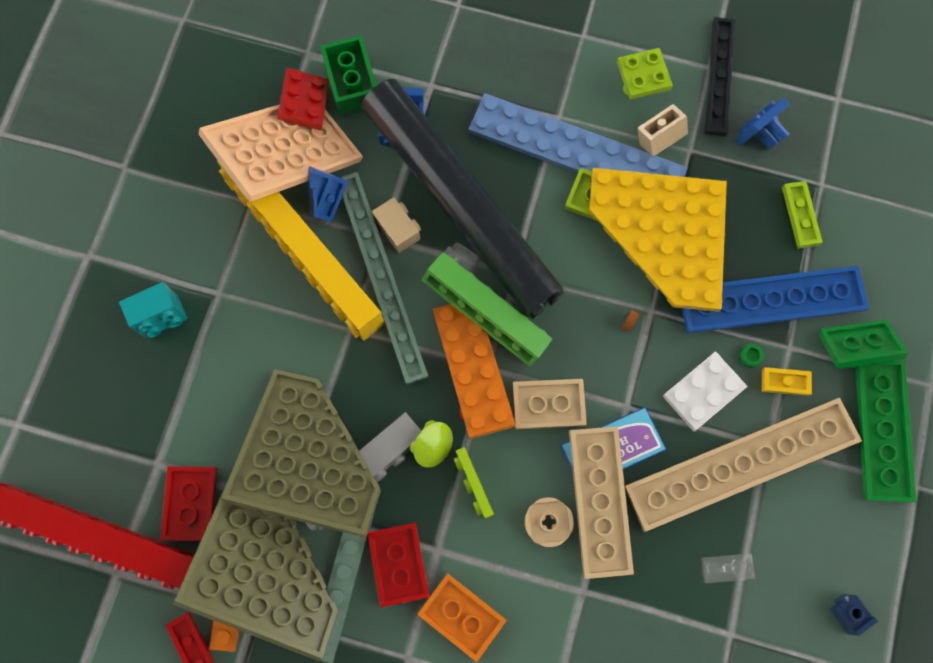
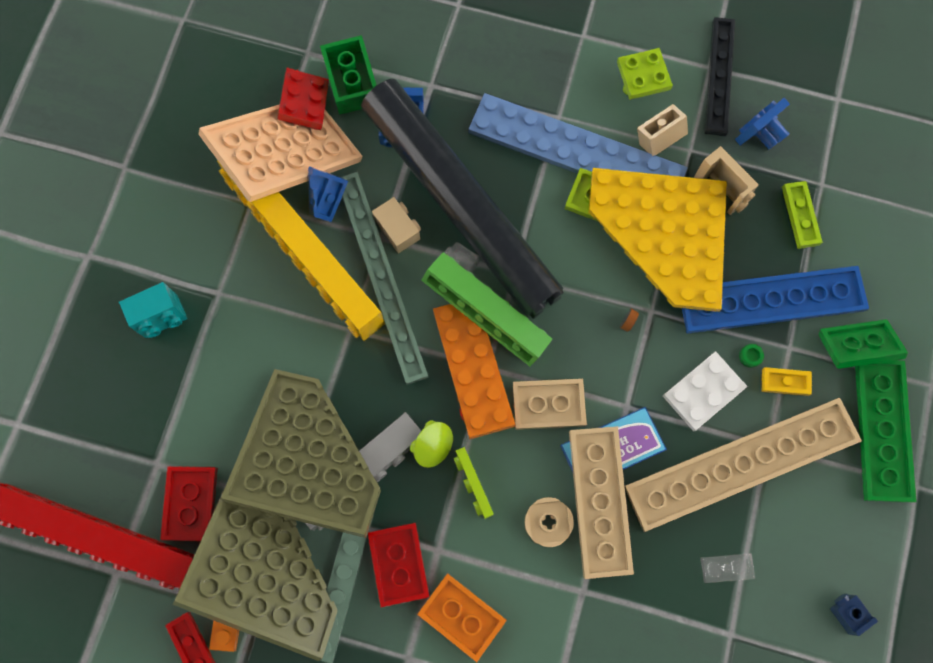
(724, 168): none -> tan panel

